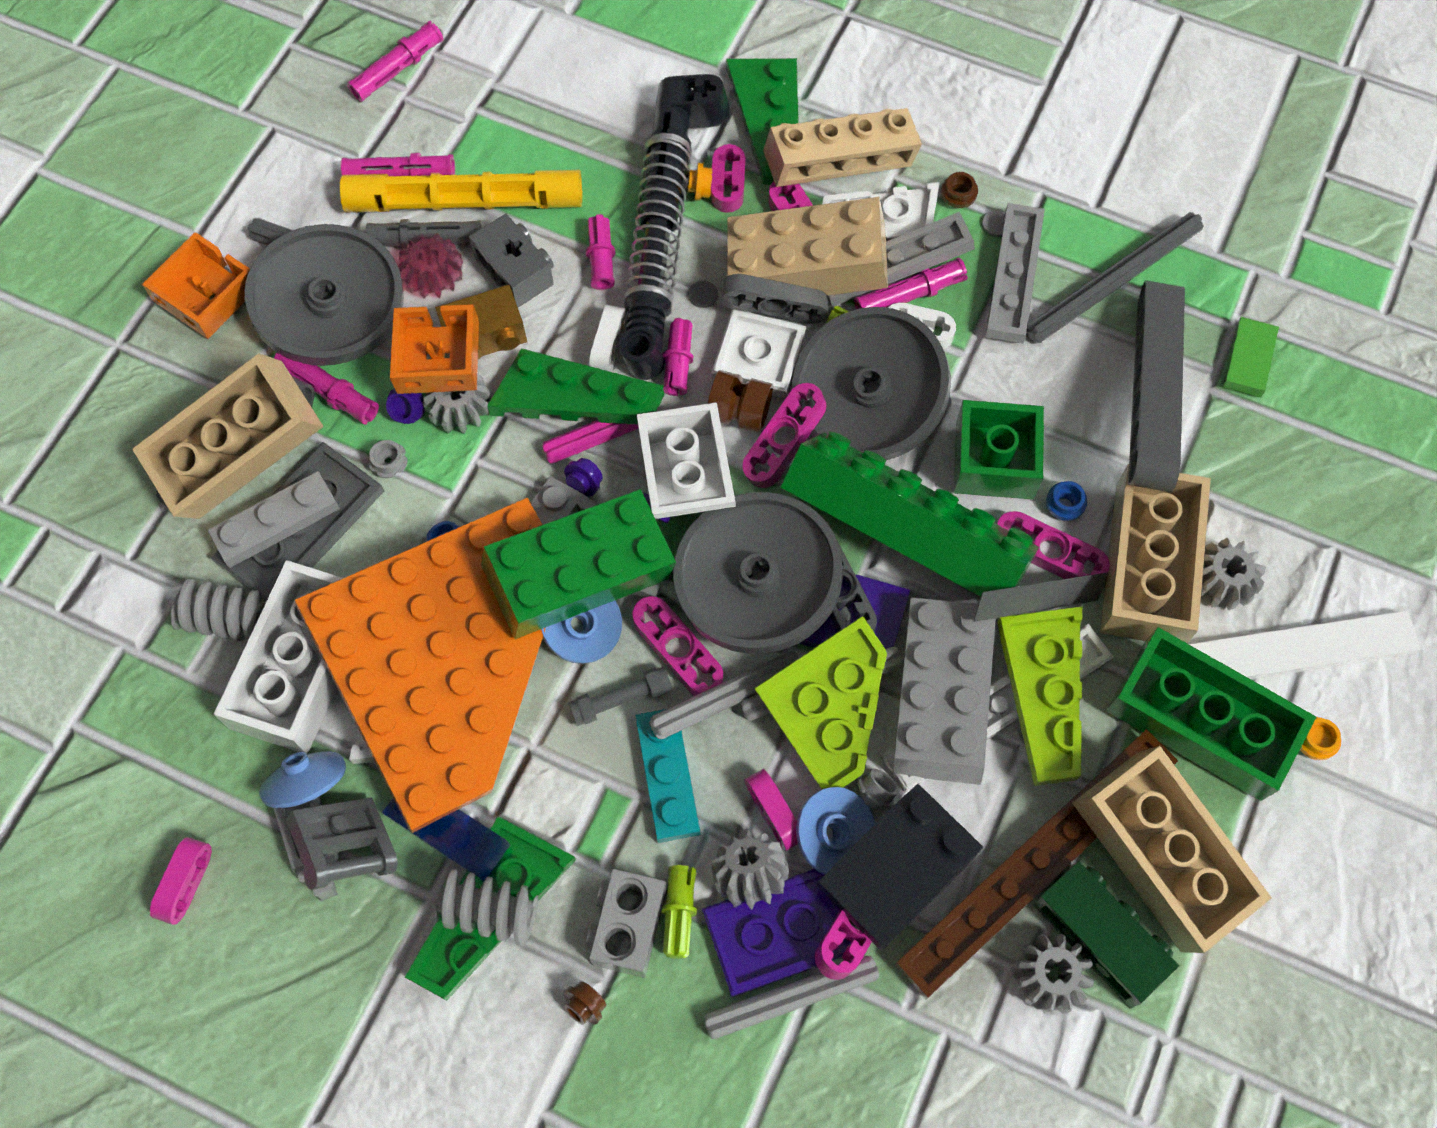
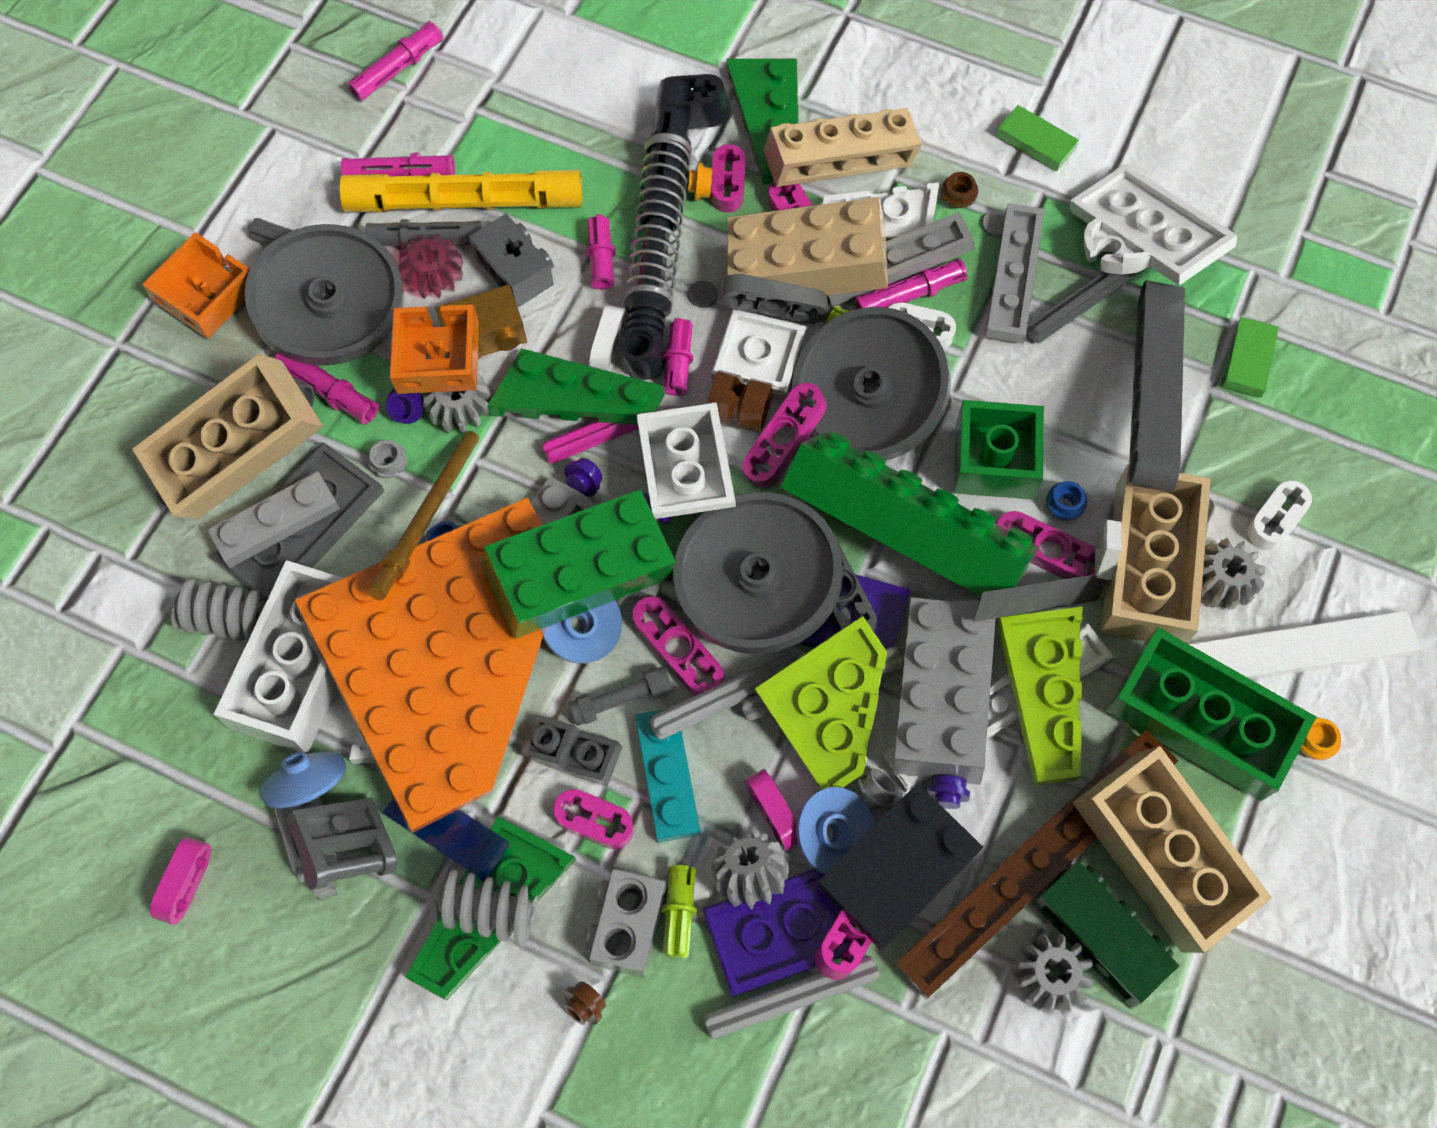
(397, 561): none -> pearl gold bar
(571, 750): none -> dark grey slope
(589, 828): none -> dark pink beam
(949, 791): none -> dark purple plate
(1037, 137): none -> bright green tile
(1108, 549): none -> white tile
(1147, 228): none -> white plate
(1286, 519): none -> white beam

